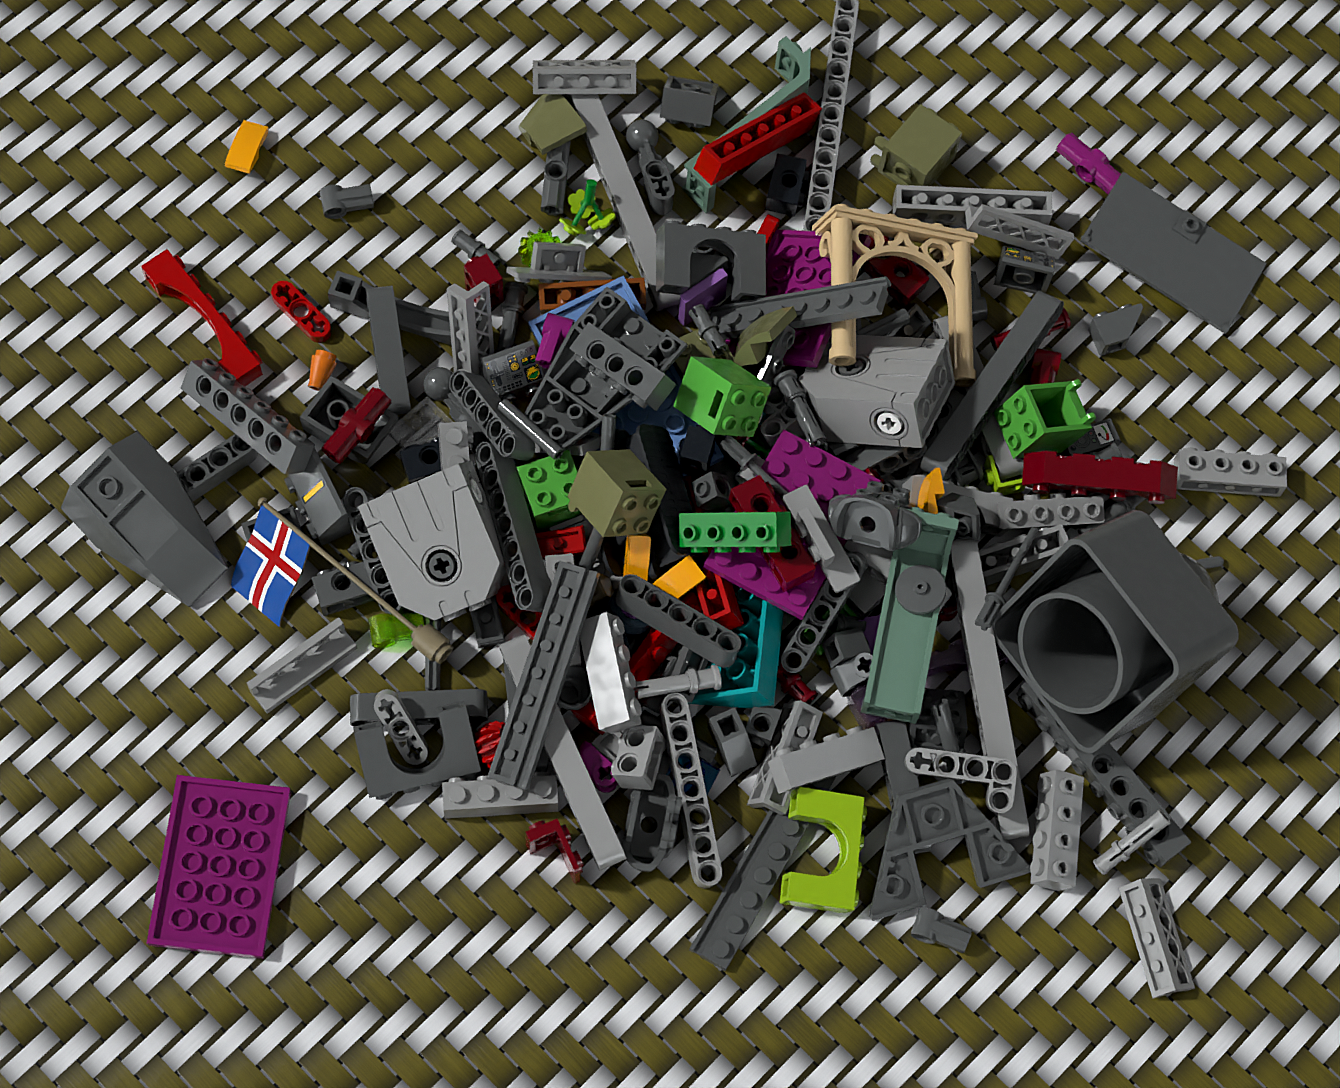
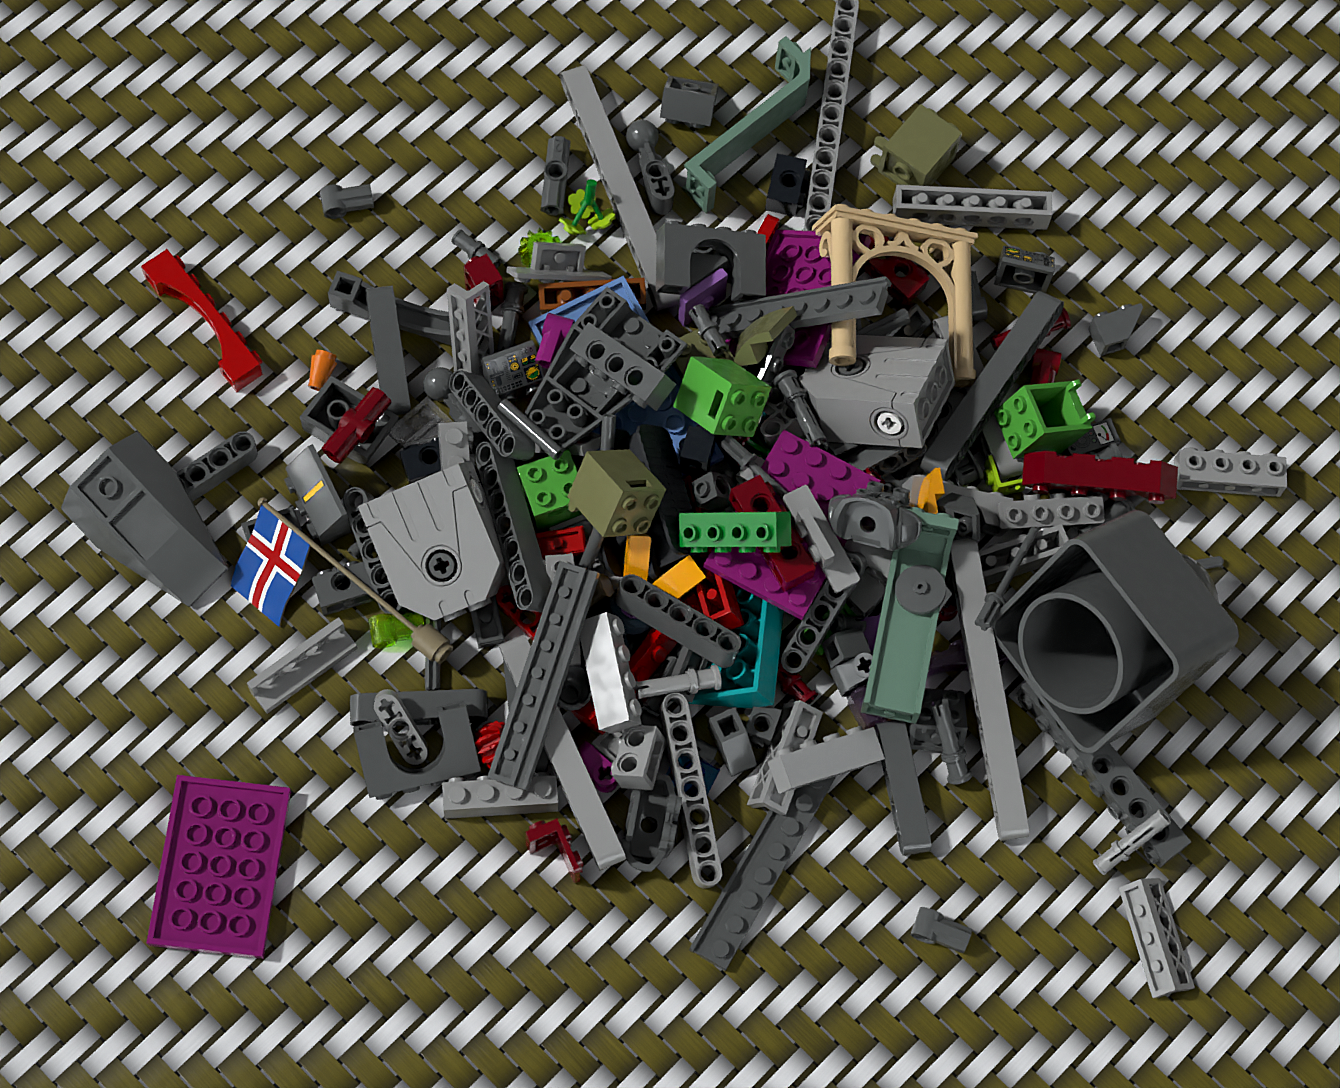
(246, 146): light orange slope -> none
(248, 416): dark grey brick -> none
(298, 300): red beam -> none
(551, 123): olive slope -> none
(584, 77): light grey fence -> none
(757, 138): red brick -> none
(844, 818): lime arch -> none
(930, 817): dark grey wing -> none
(960, 772): light grey beam -> none
(1017, 230): light grey fence -> none
(1057, 830): light grey brick -> none
(1088, 163): magenta piece -> none
(1173, 252): dark grey door -> none

